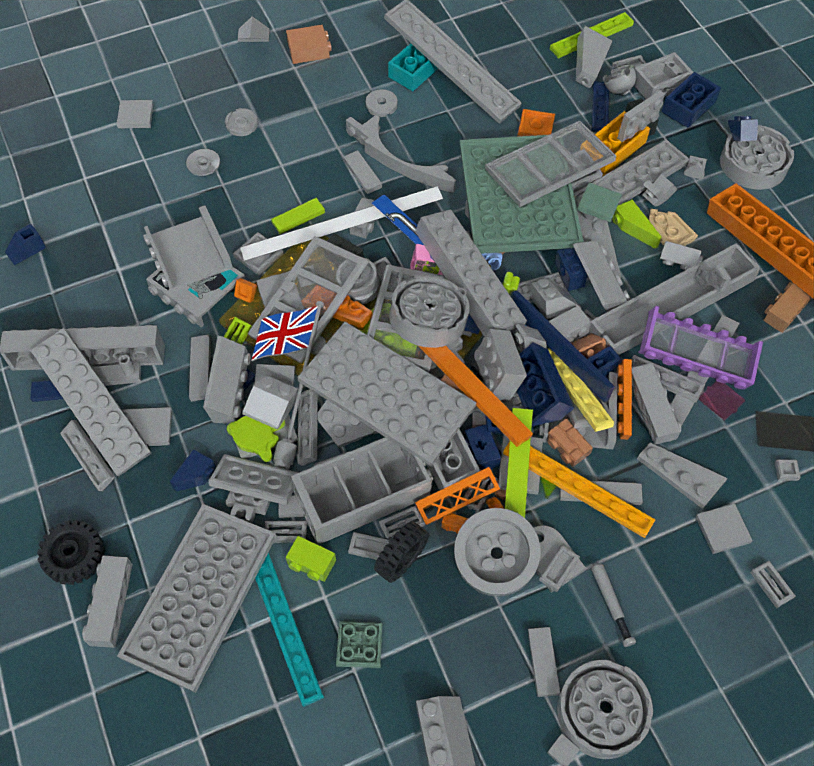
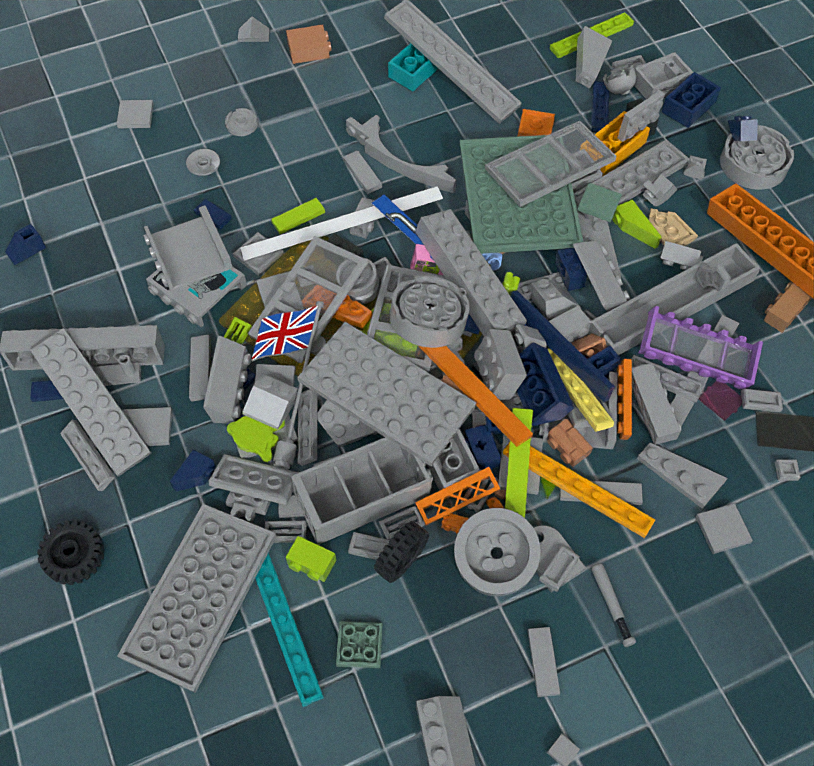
(107, 602): light grey brick -> none
(219, 216): none -> dark blue tile
(245, 290): orange tile -> none
(378, 96): light grey tile -> none
(590, 728): light grey brick -> none
(761, 400): none -> light grey tile
(769, 585): light grey tile -> none

